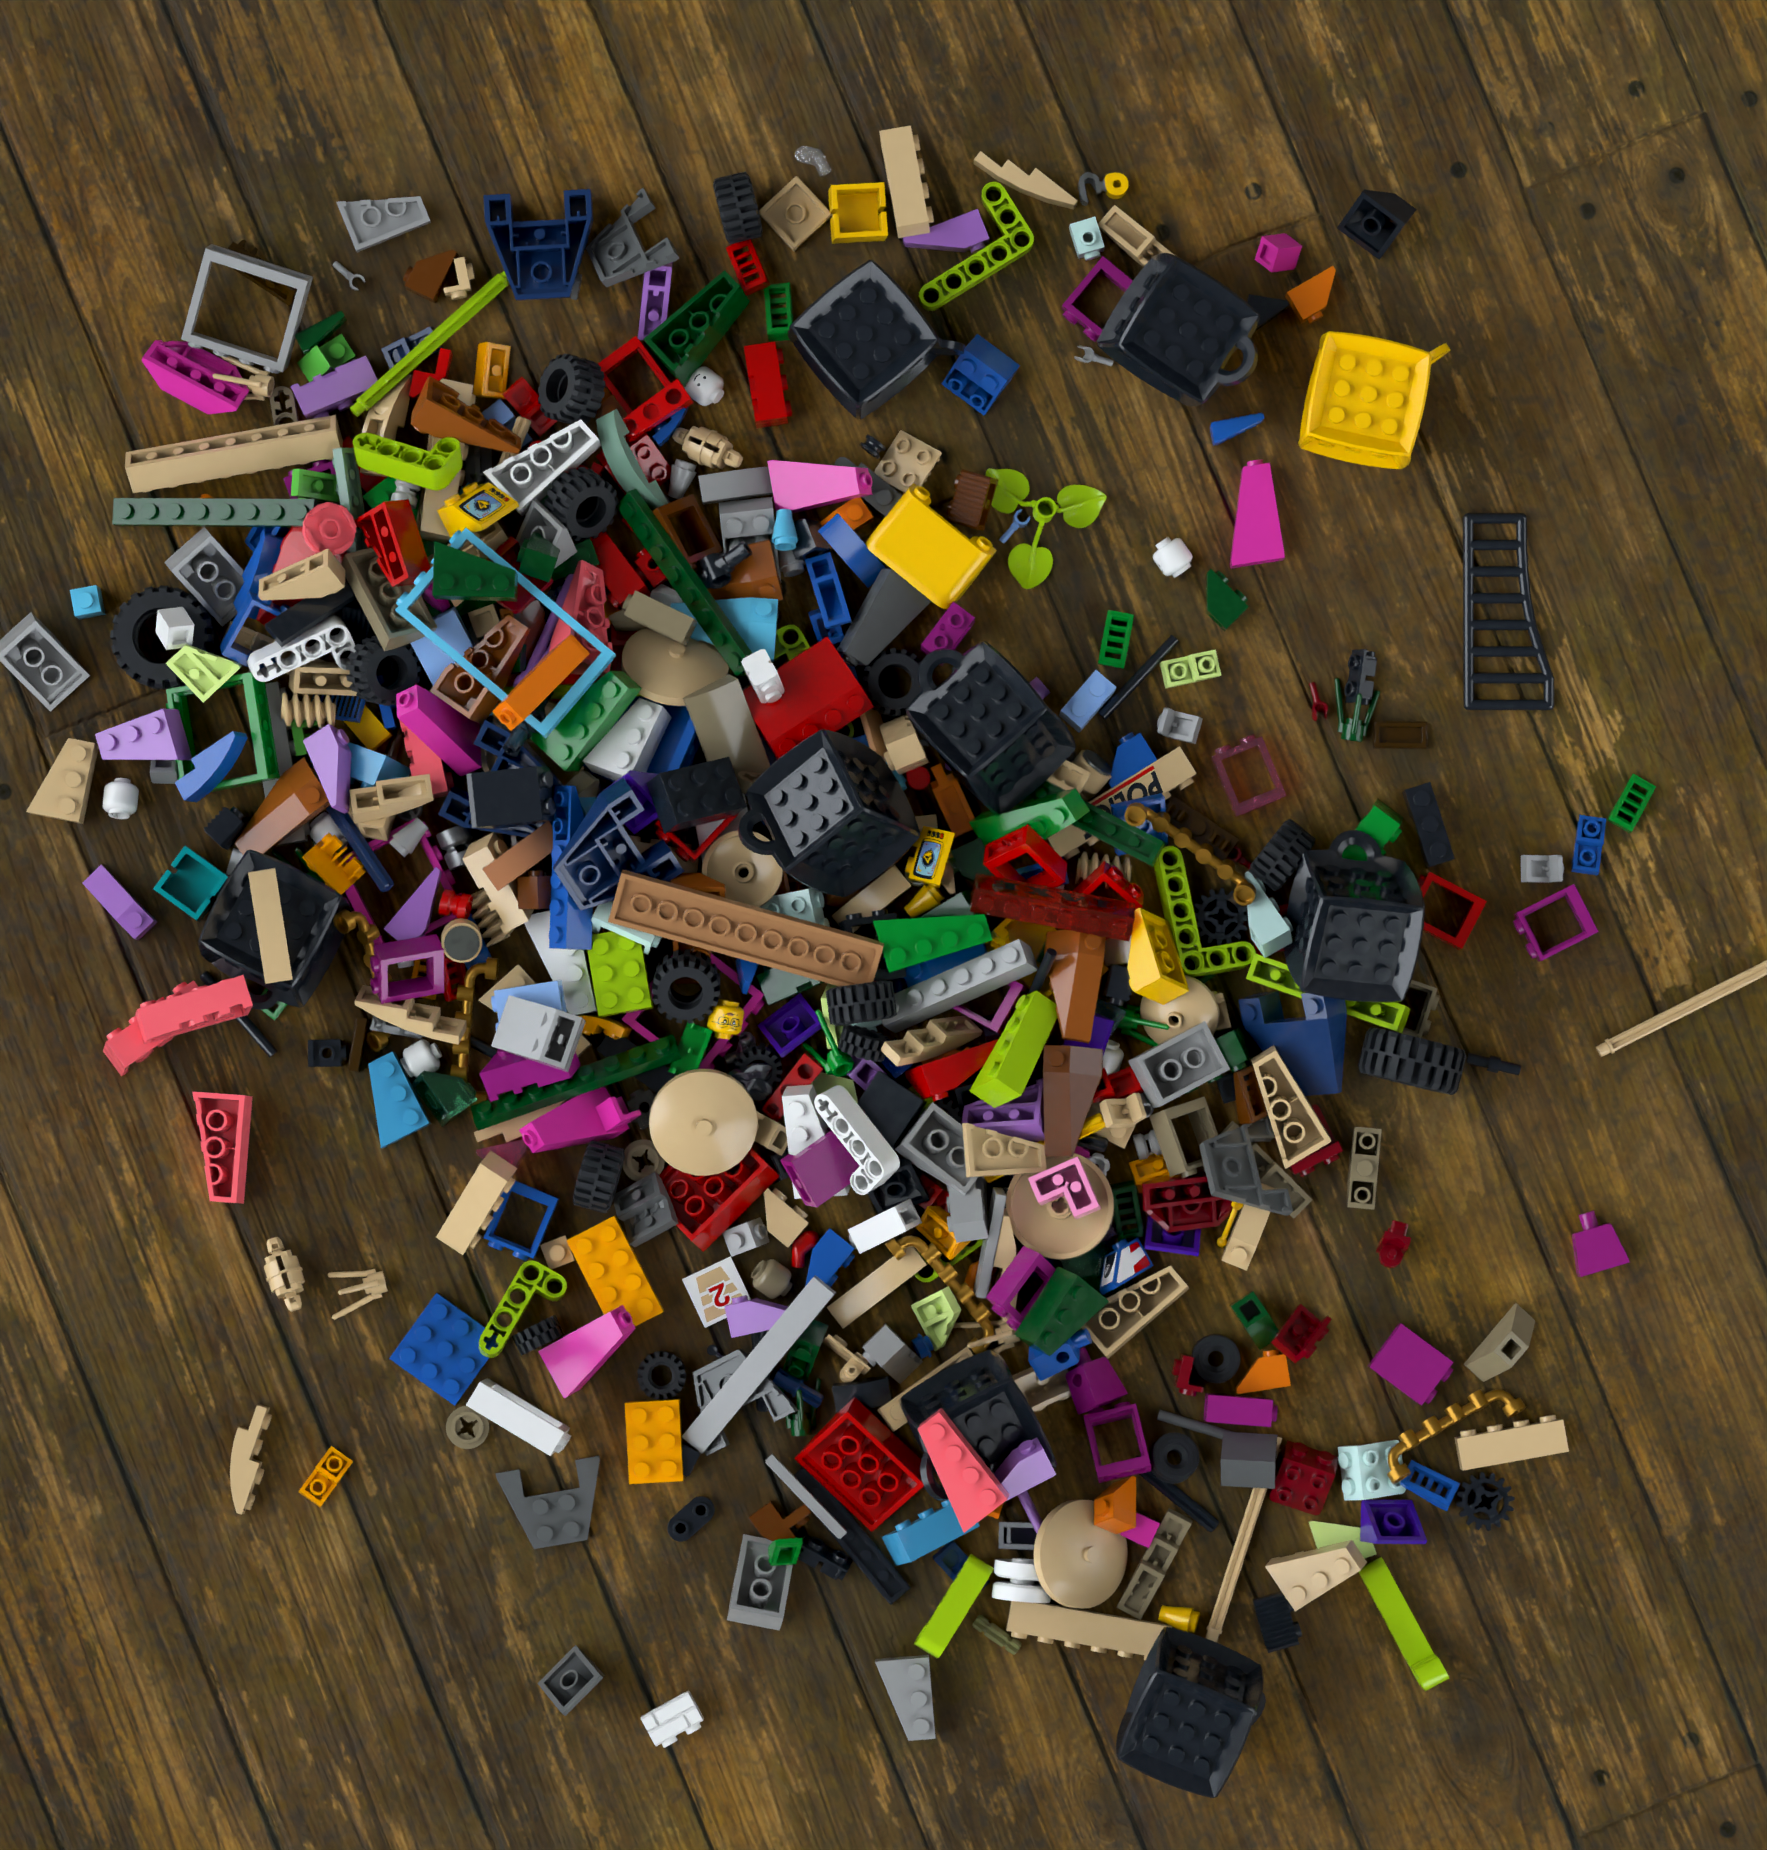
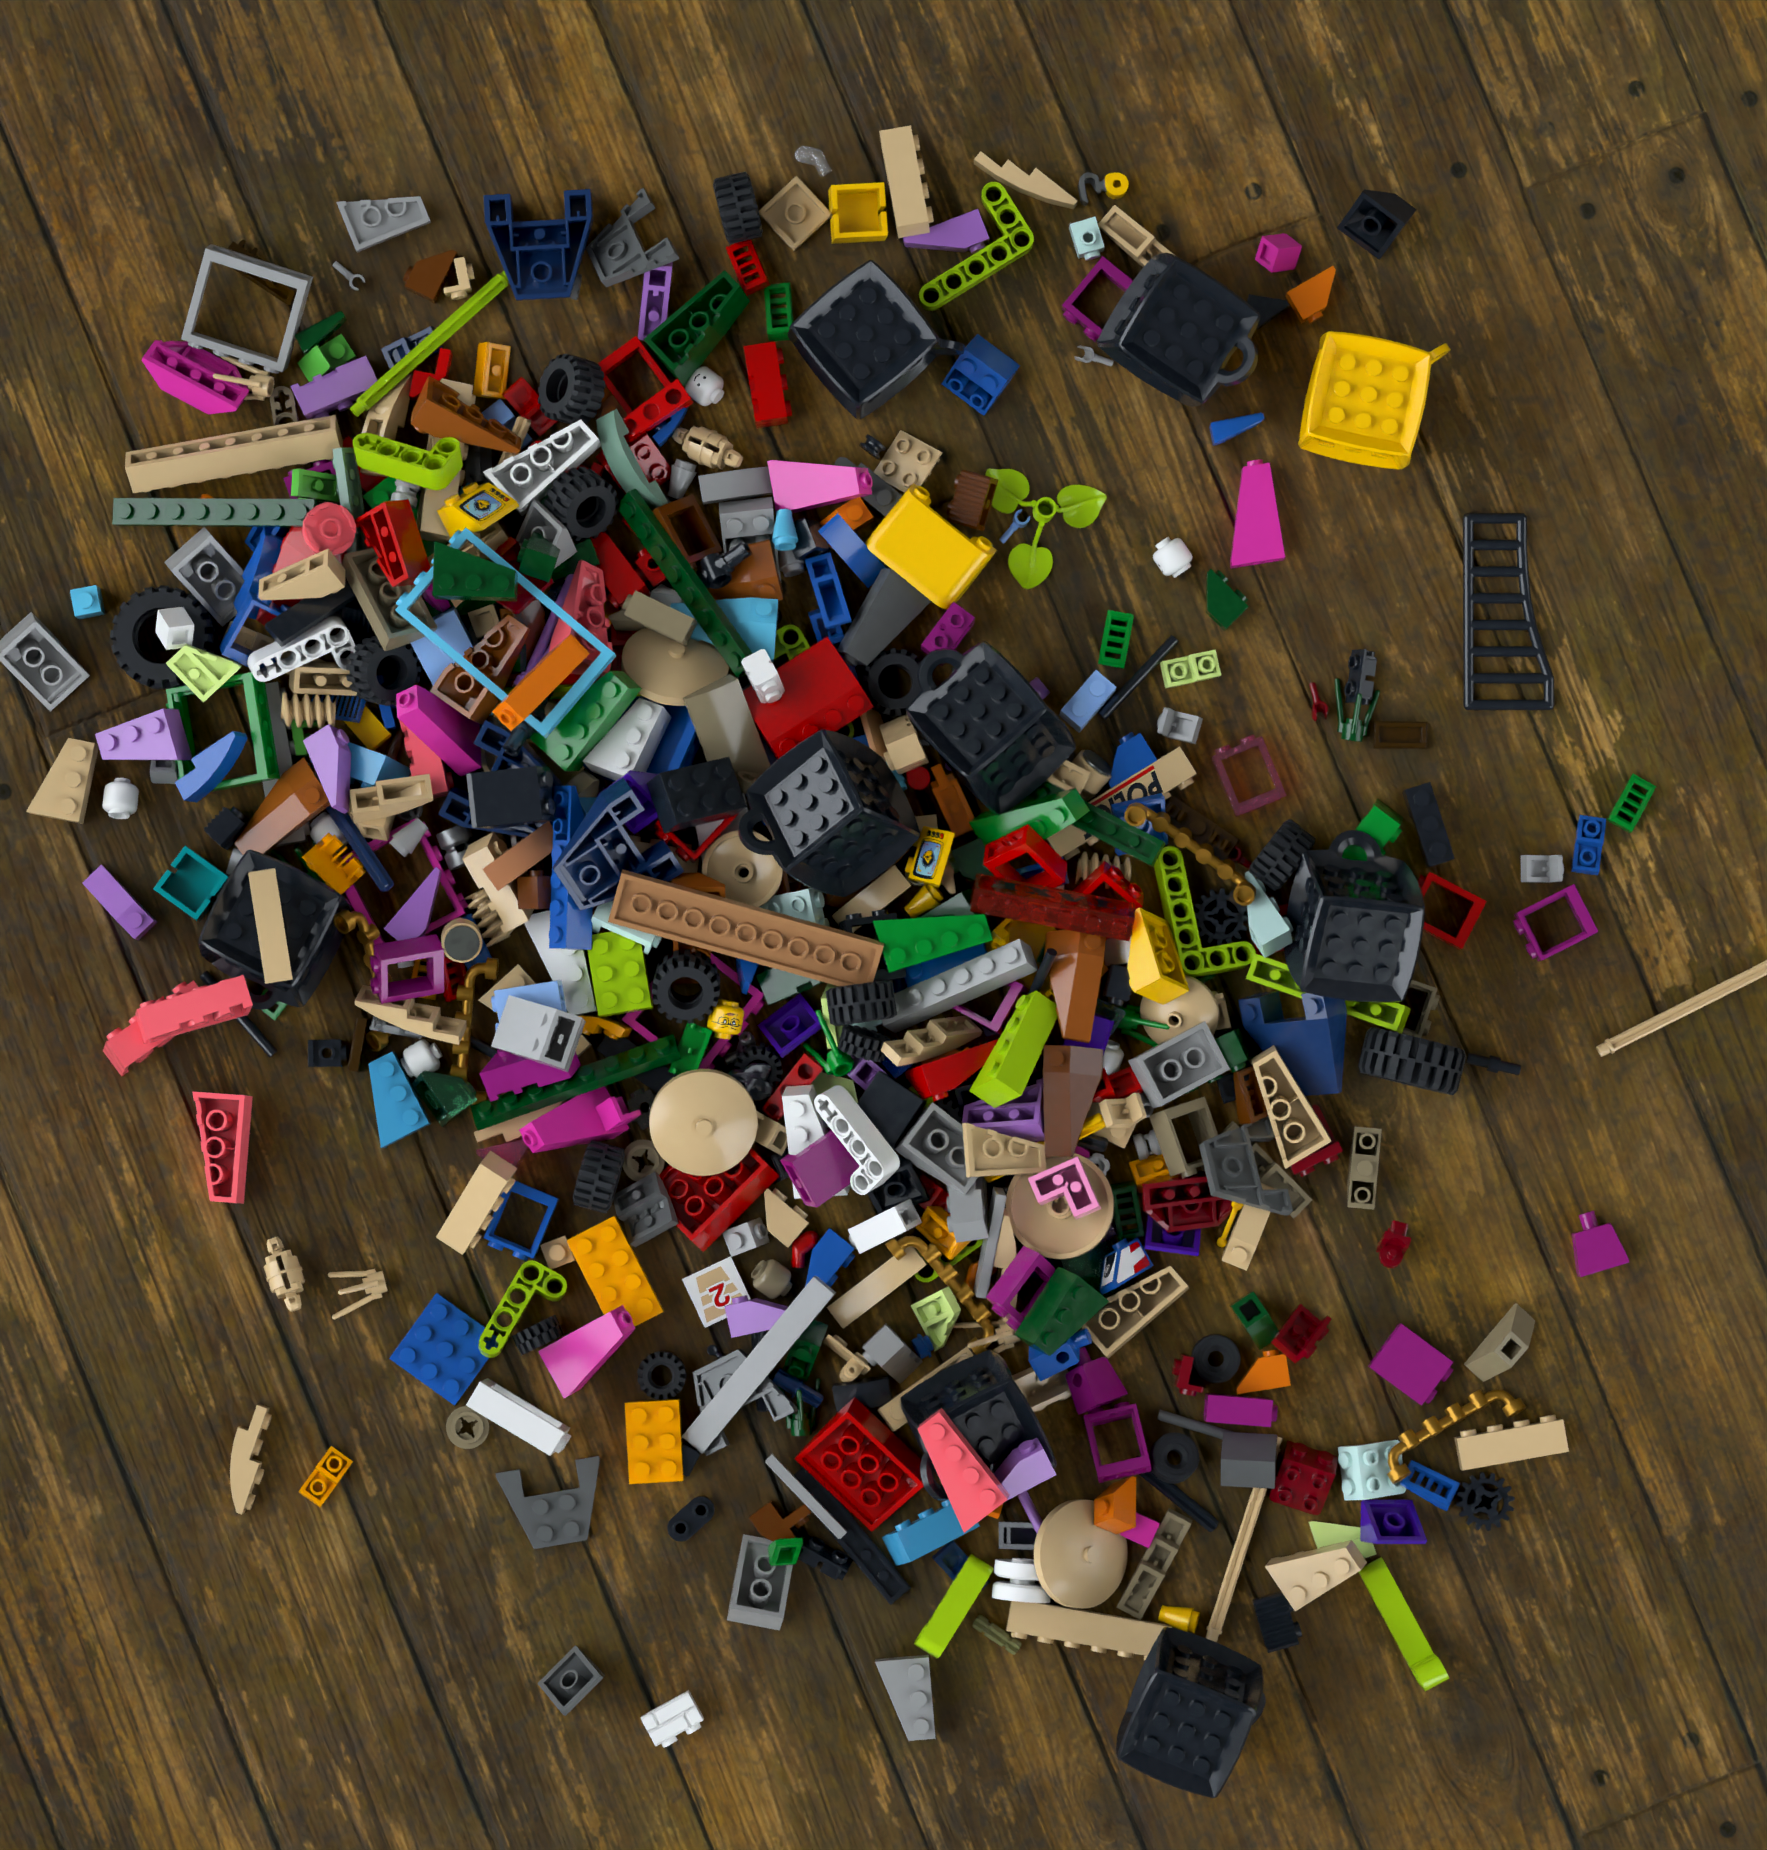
(455, 904): red wheel -> none

